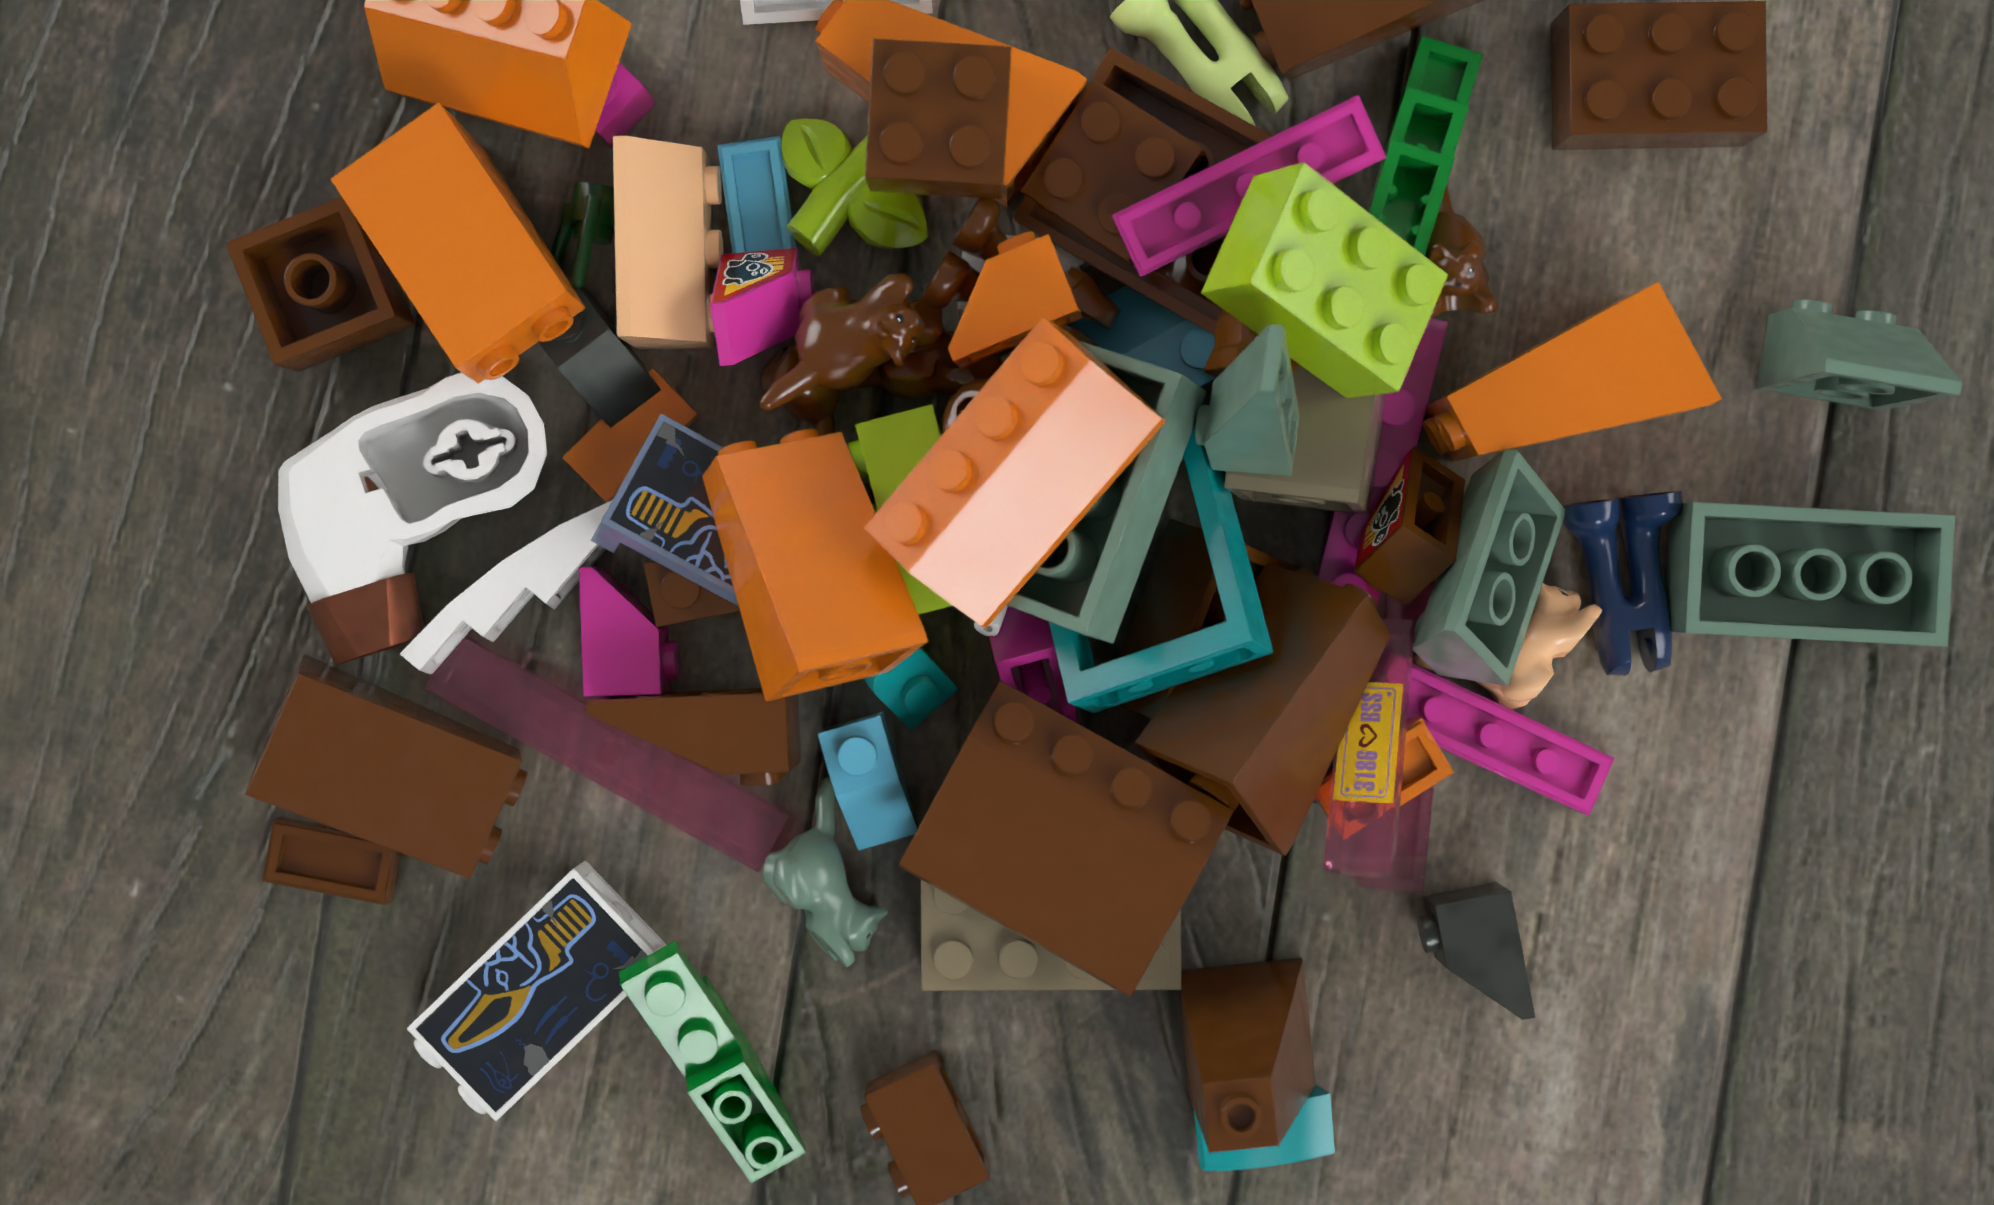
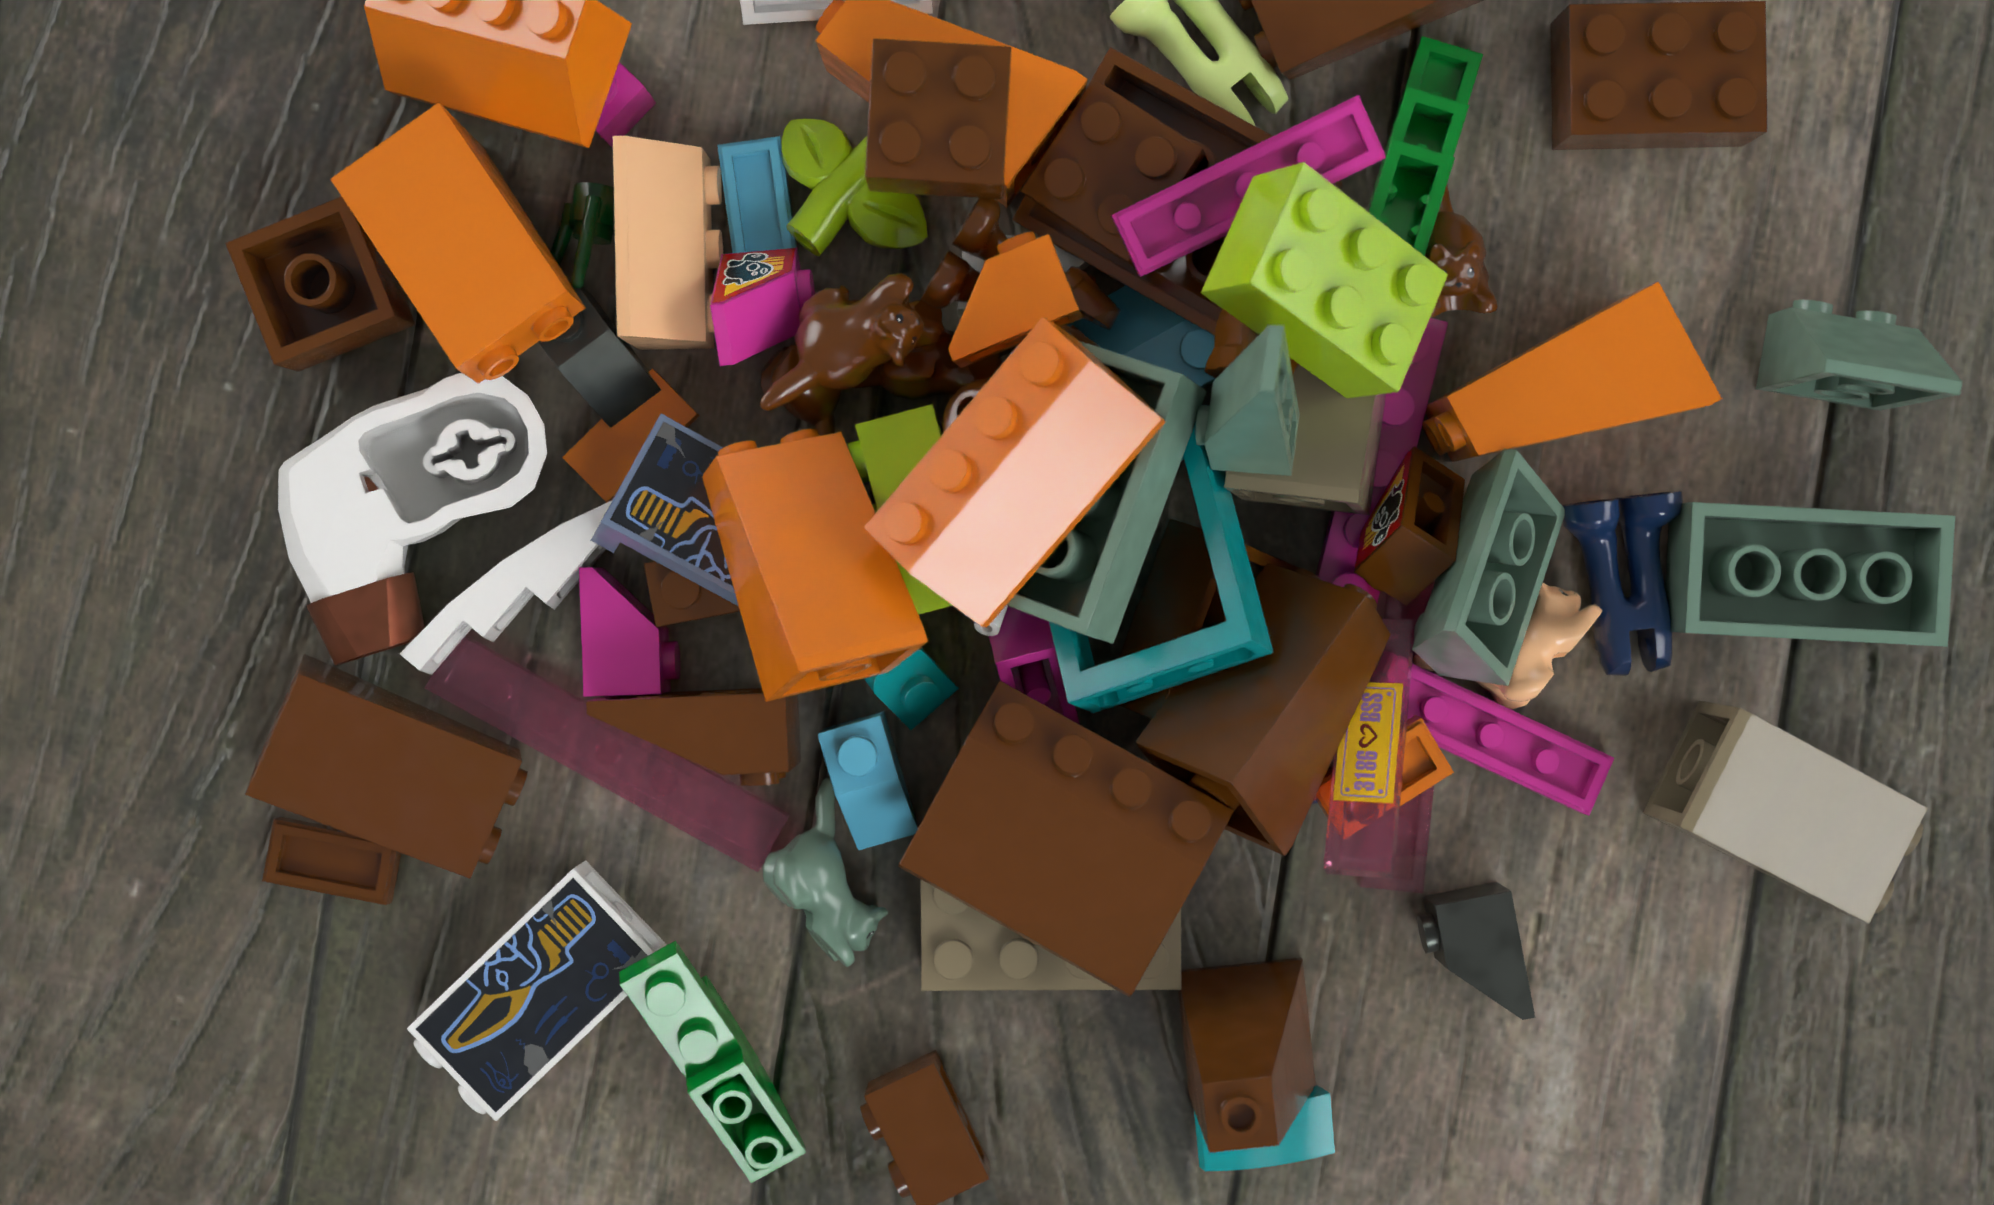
(1786, 809): none -> slope

